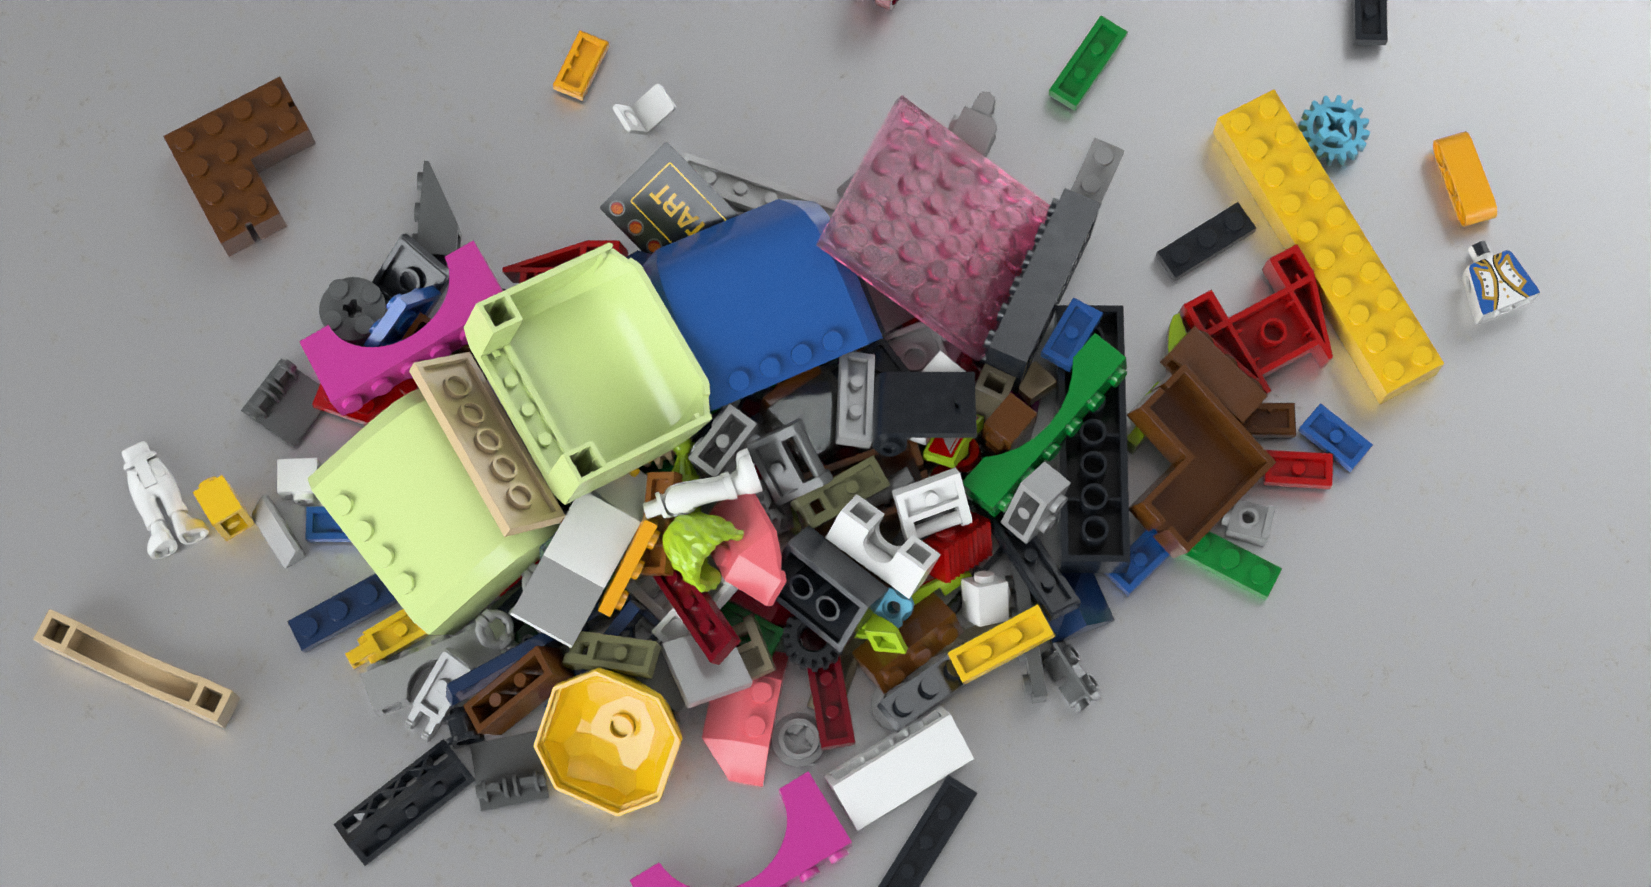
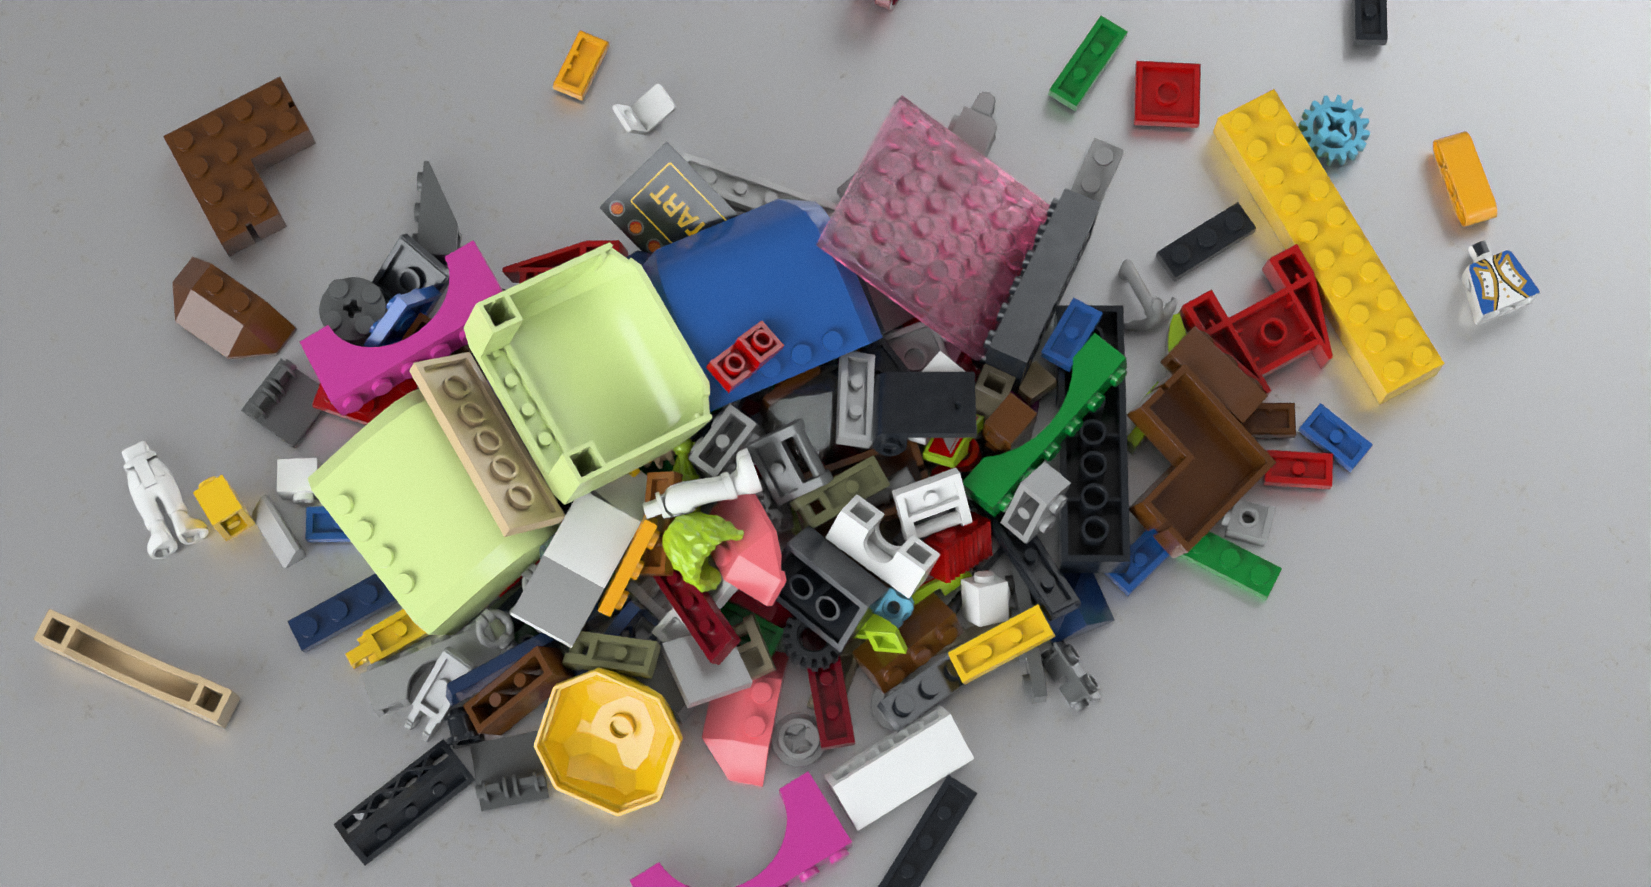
(227, 313): none -> reddish brown wedge
(745, 356): none -> red slope
(1152, 305): none -> light grey piece
(1167, 94): none -> red plate

